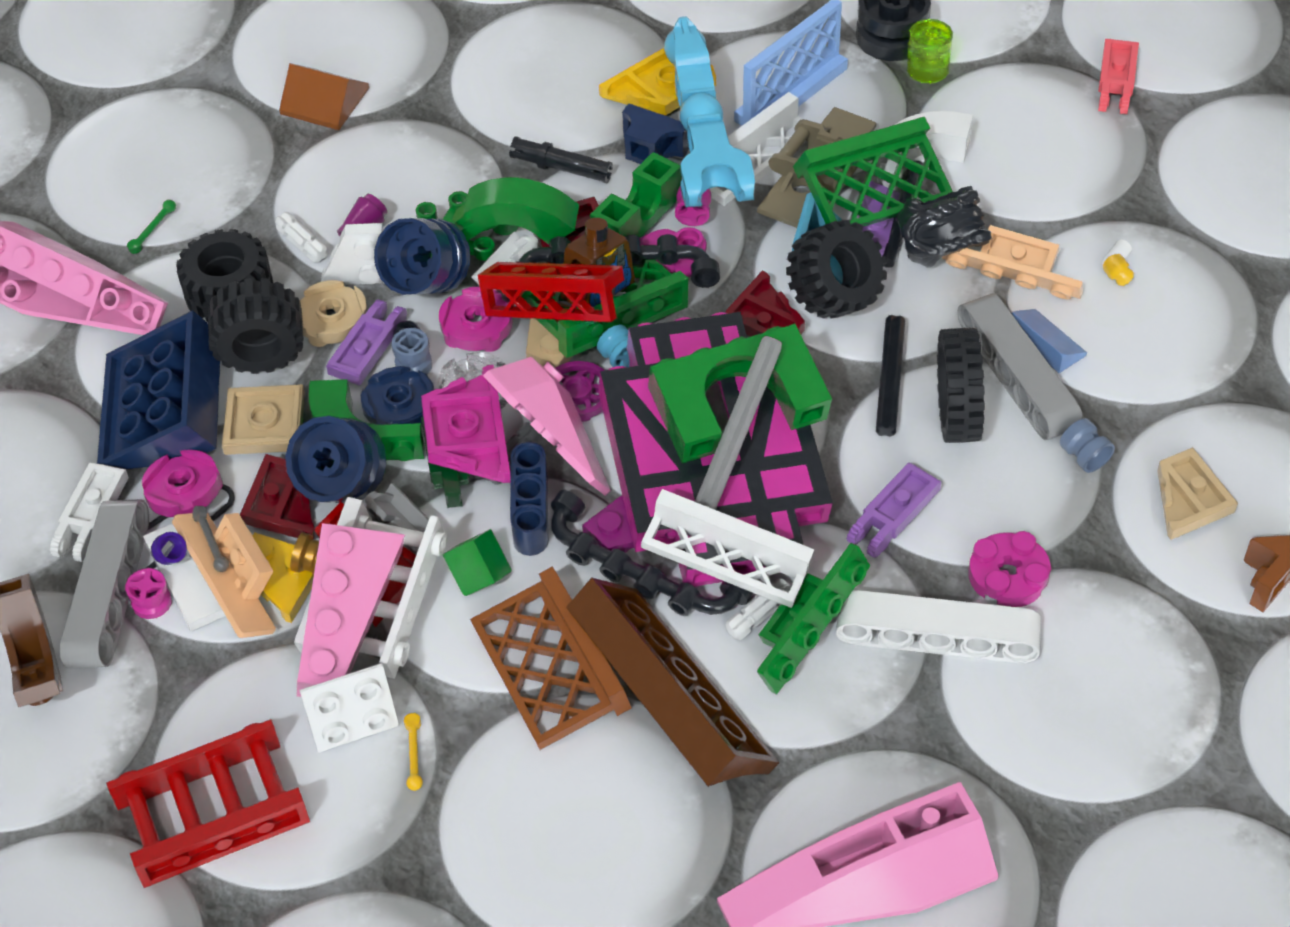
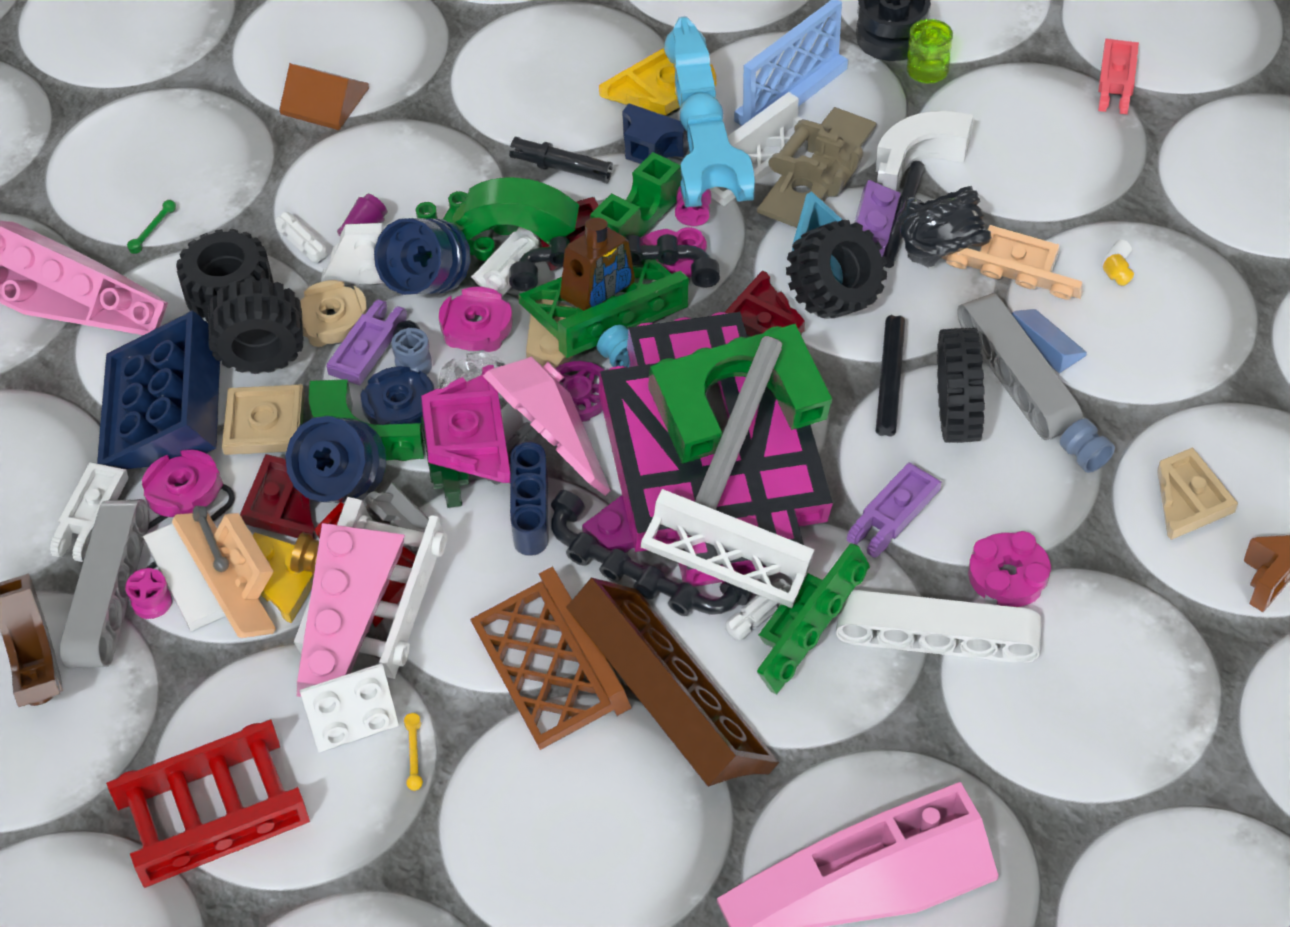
(174, 553): dark purple hinge -> none
(477, 562): green panel -> none
(550, 277): red fence -> none
(864, 148): green fence -> none

